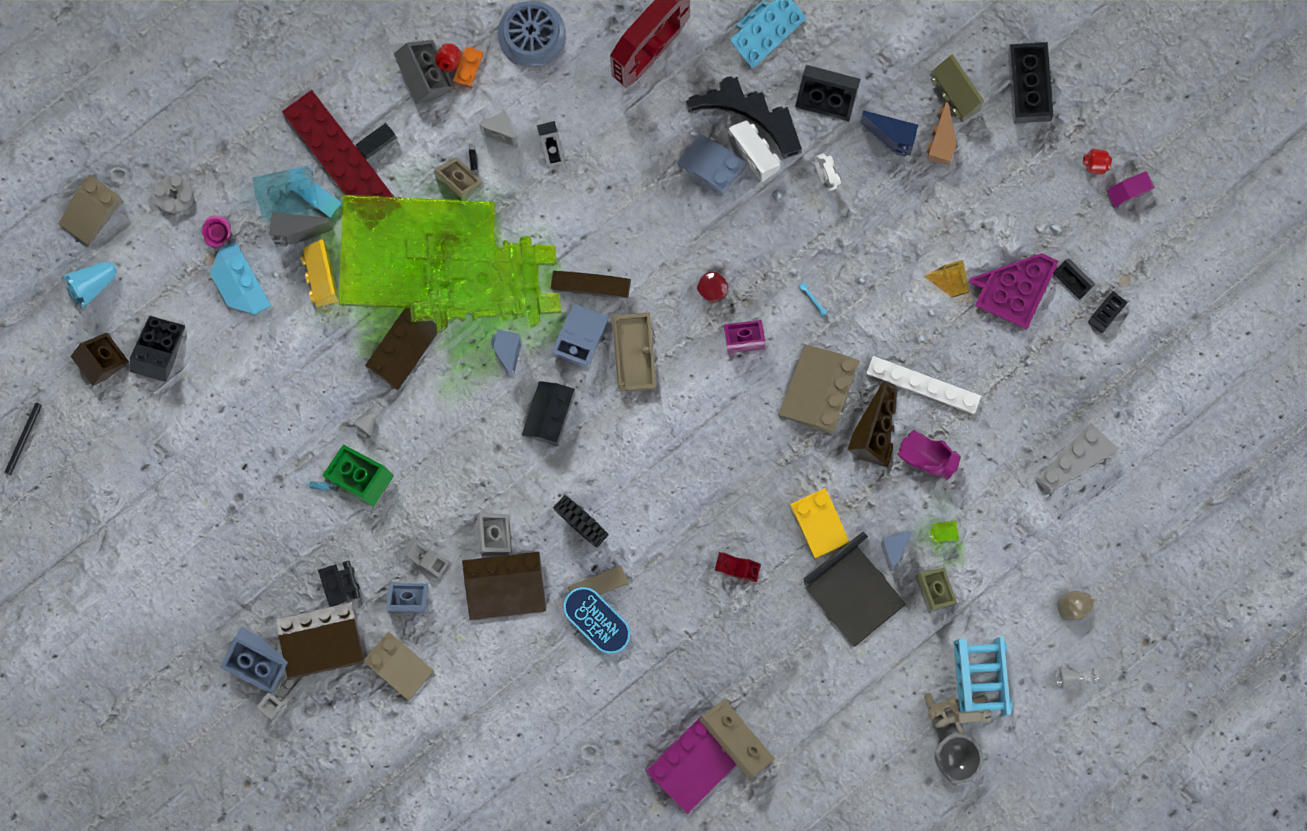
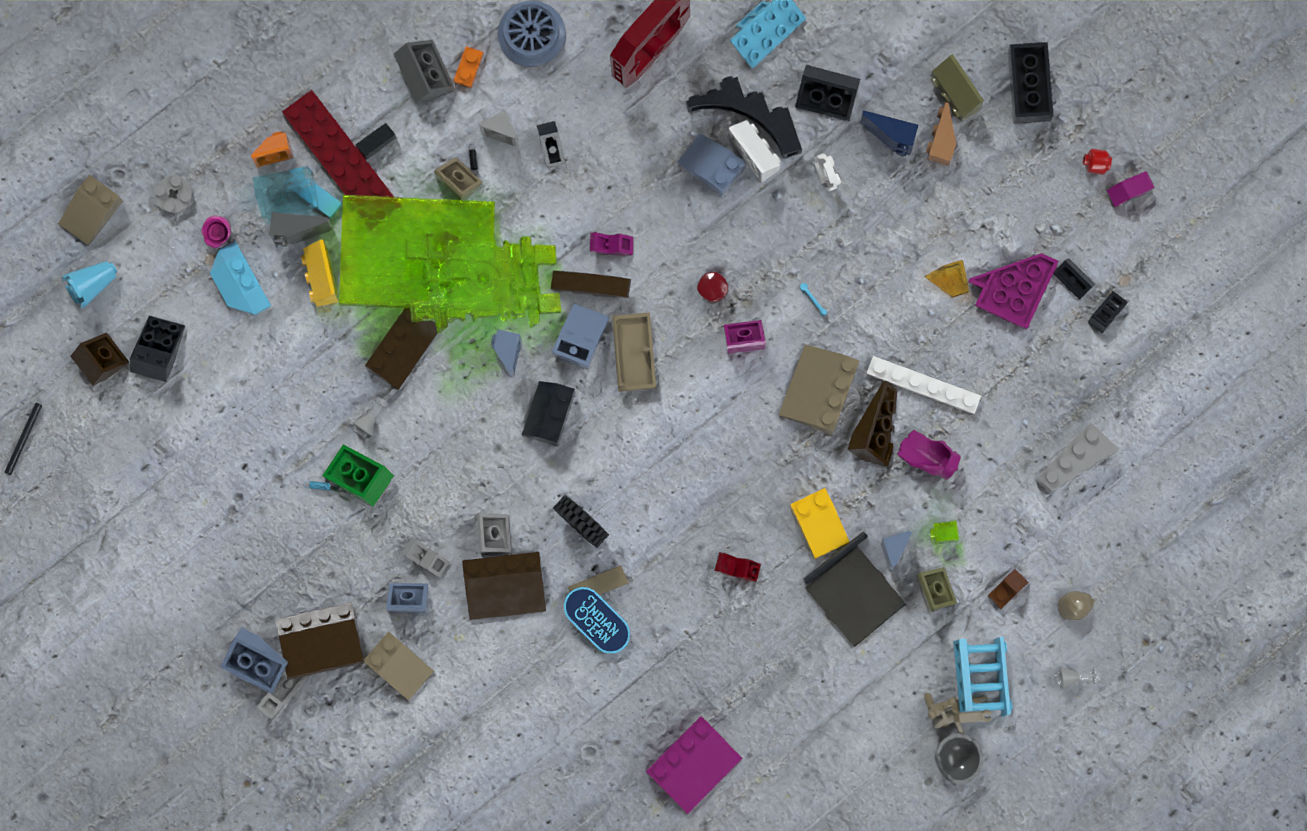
(272, 150): none -> orange slope
(333, 585): black plate -> none
(448, 57): red head -> none
(611, 244): none -> magenta slope
(737, 739): dark tan container -> none
(1008, 588): none -> reddish brown slope

